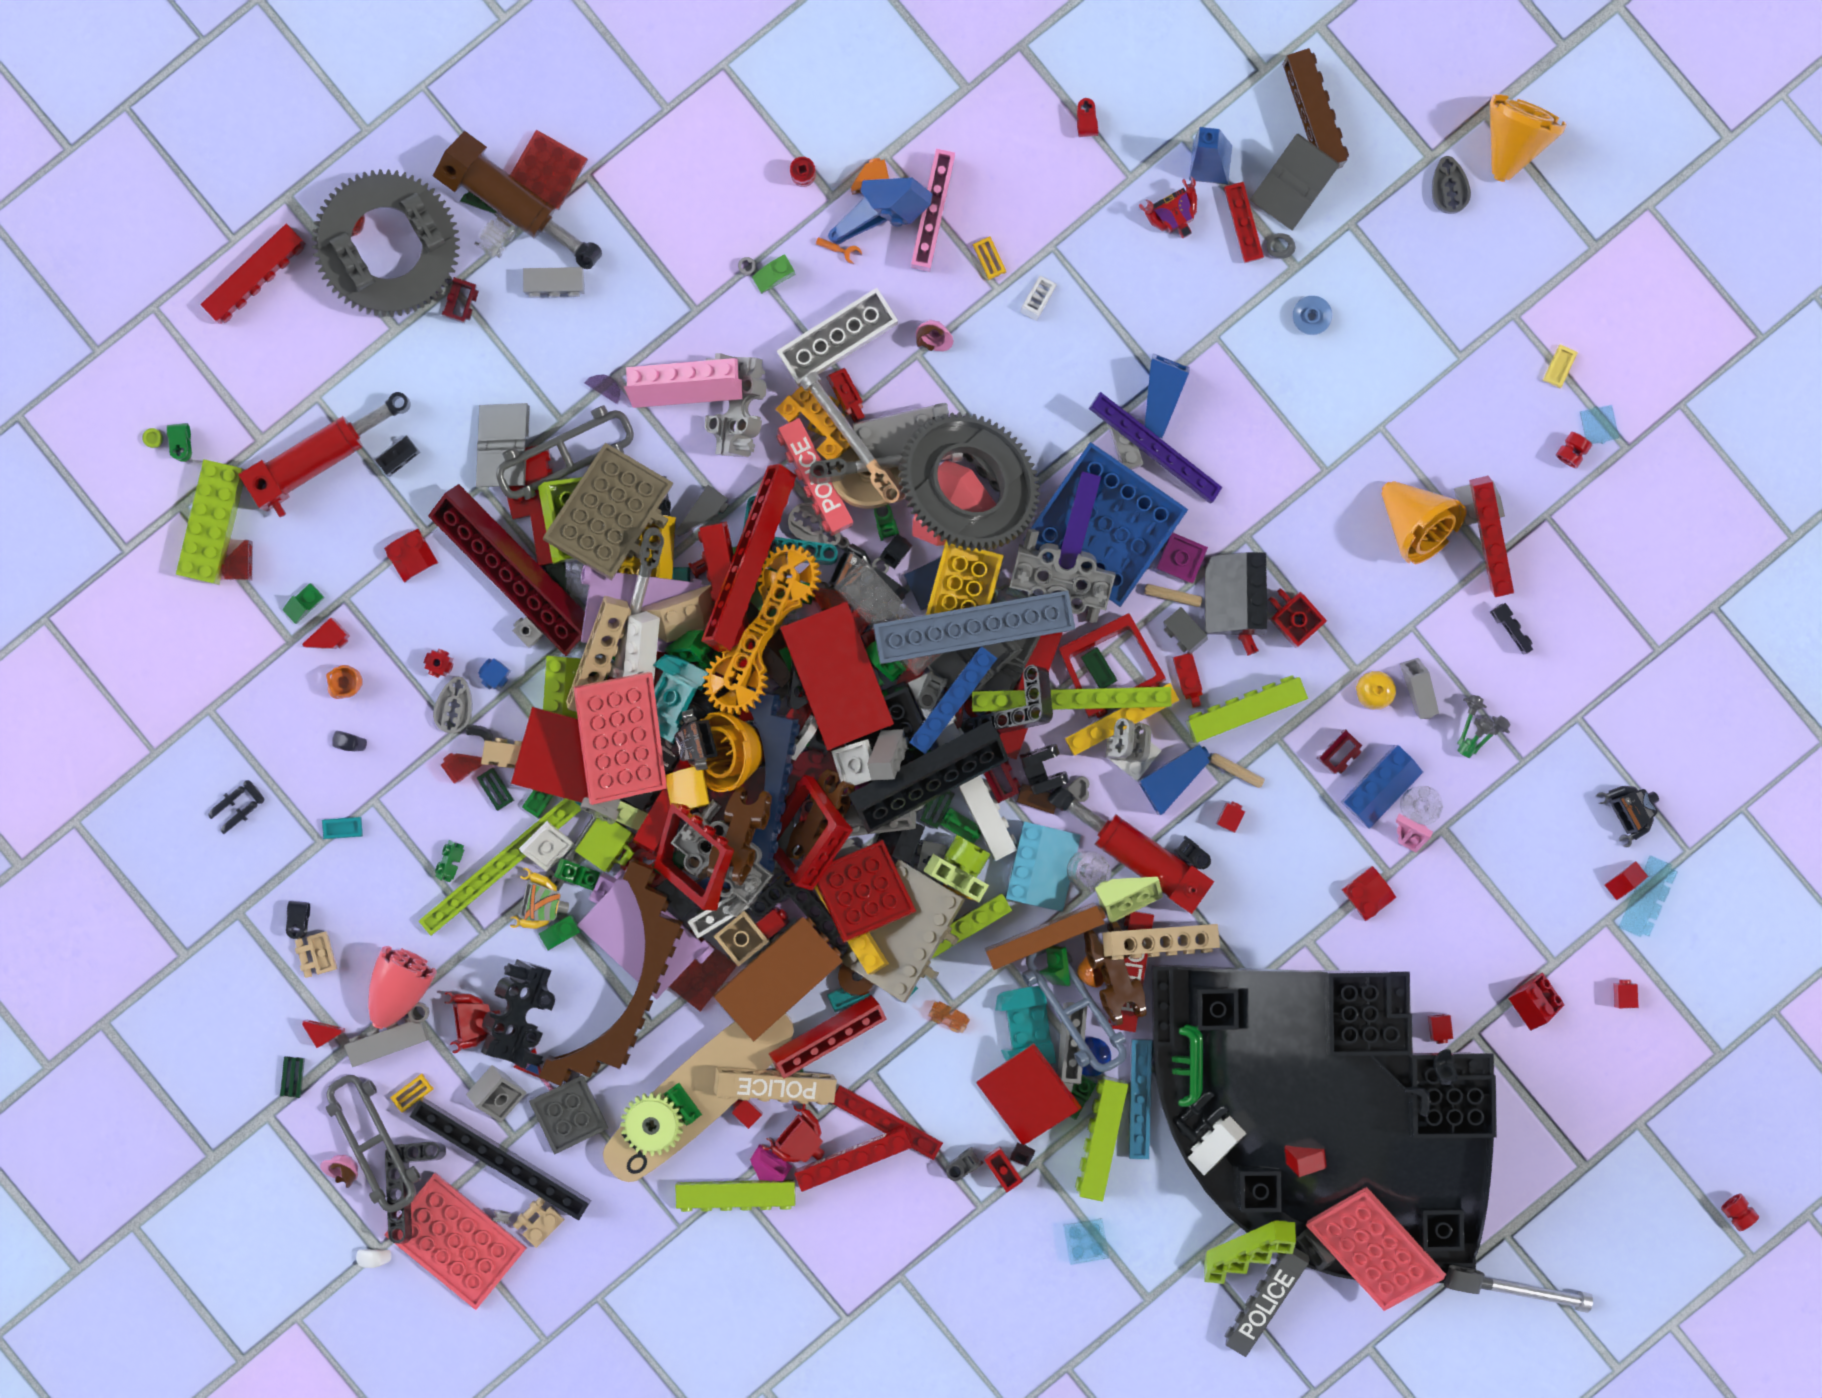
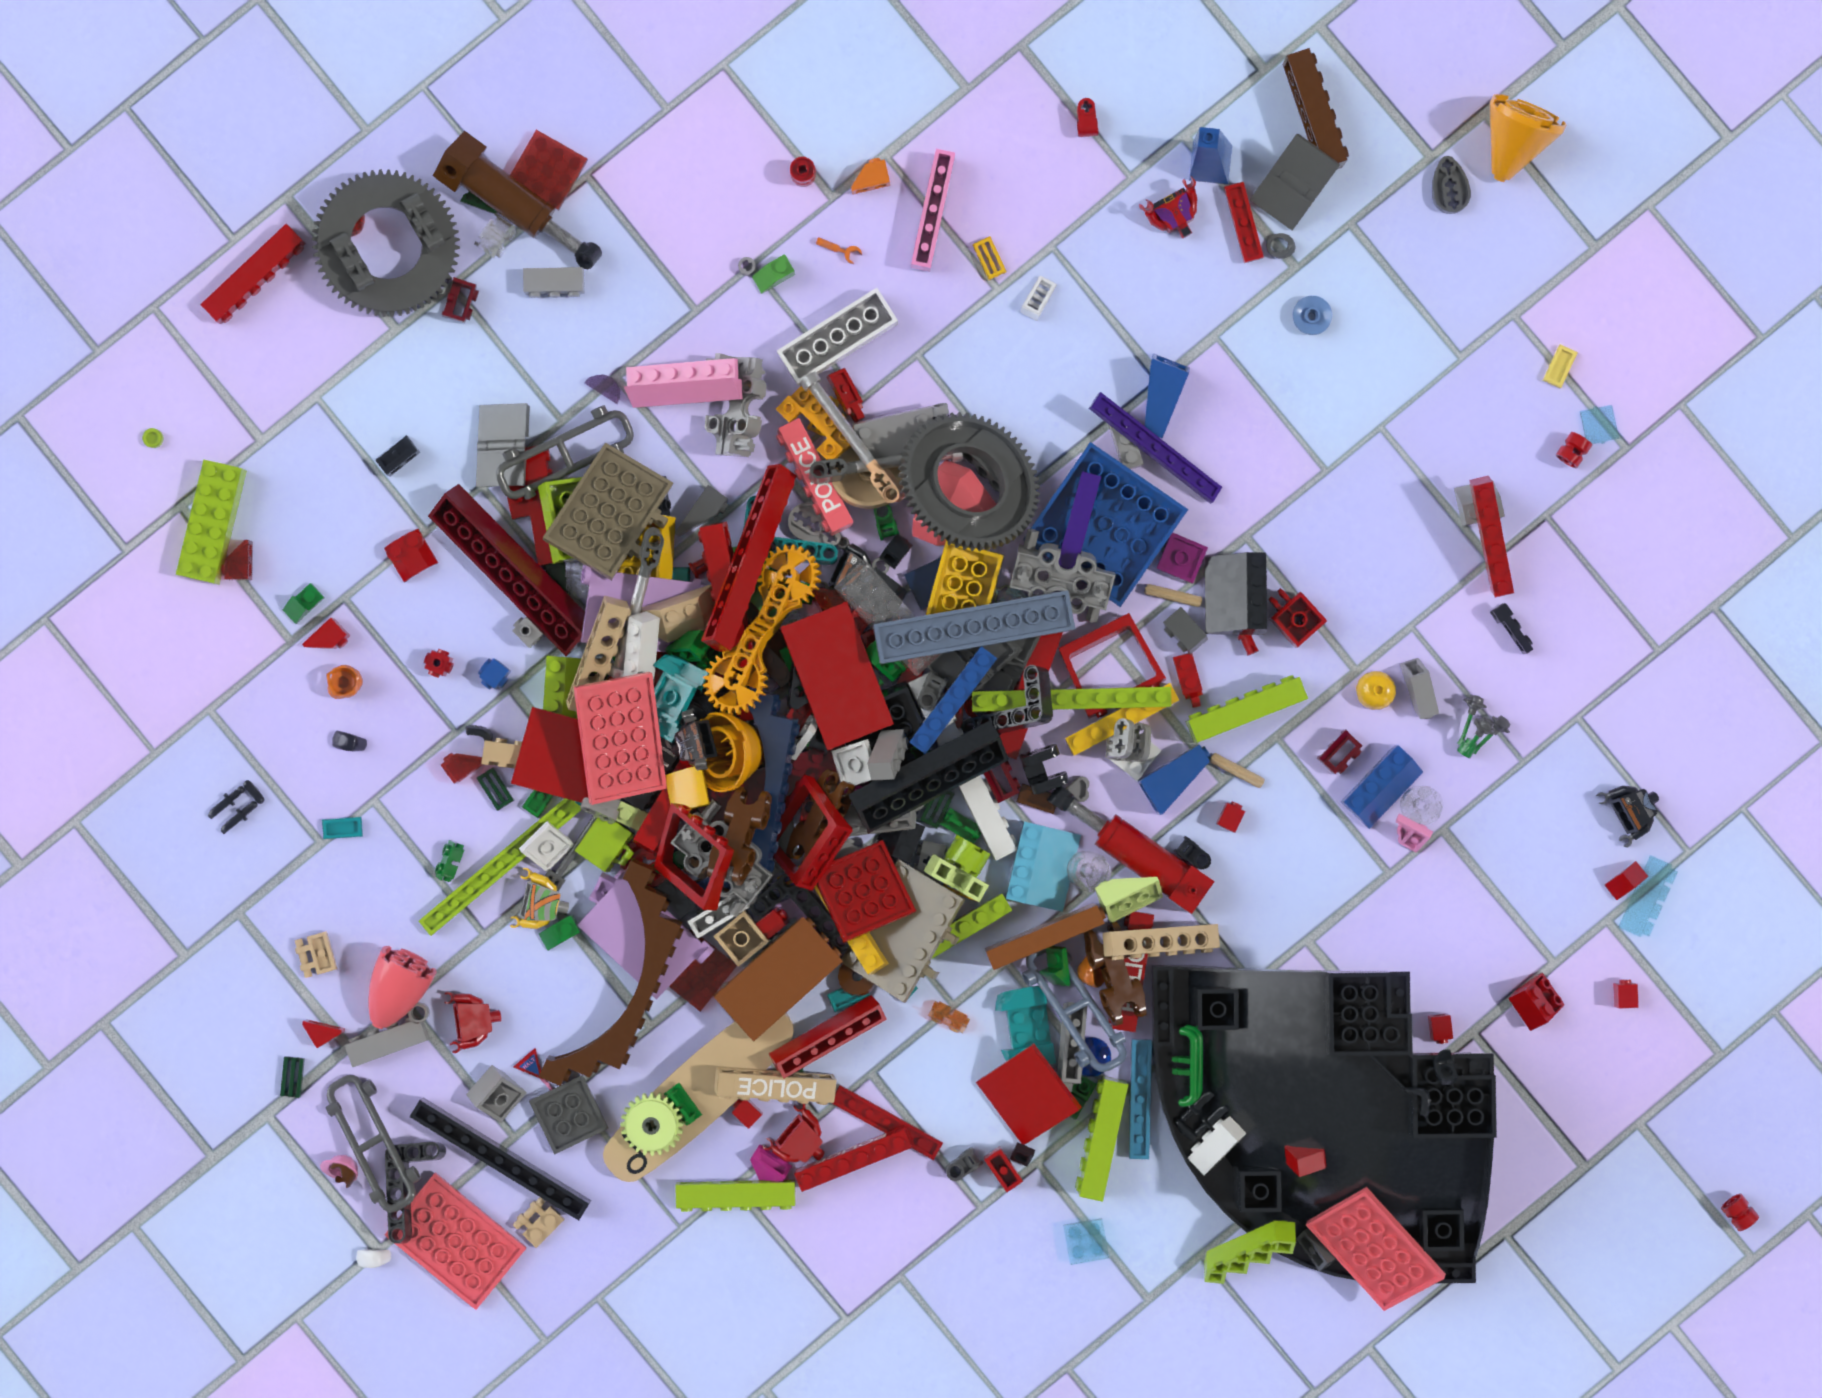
(180, 437): green piece -> none
(297, 916): black piece -> none
(313, 456): red piece -> none
(425, 1083): yellow tile -> none
(442, 706): light grey piece -> none
(502, 1216): light grey bush -> none
(516, 1045): black gear -> none
(577, 874): green slope -> none
(884, 200): blue slope -> none
(934, 336): bright pink piece -> none
(1099, 668): dark green tile -> none
(1266, 1301): dark grey brick -> none
(1369, 893): red slope -> none
(1421, 520): light orange cone -> none
(1473, 1280): piece -> none

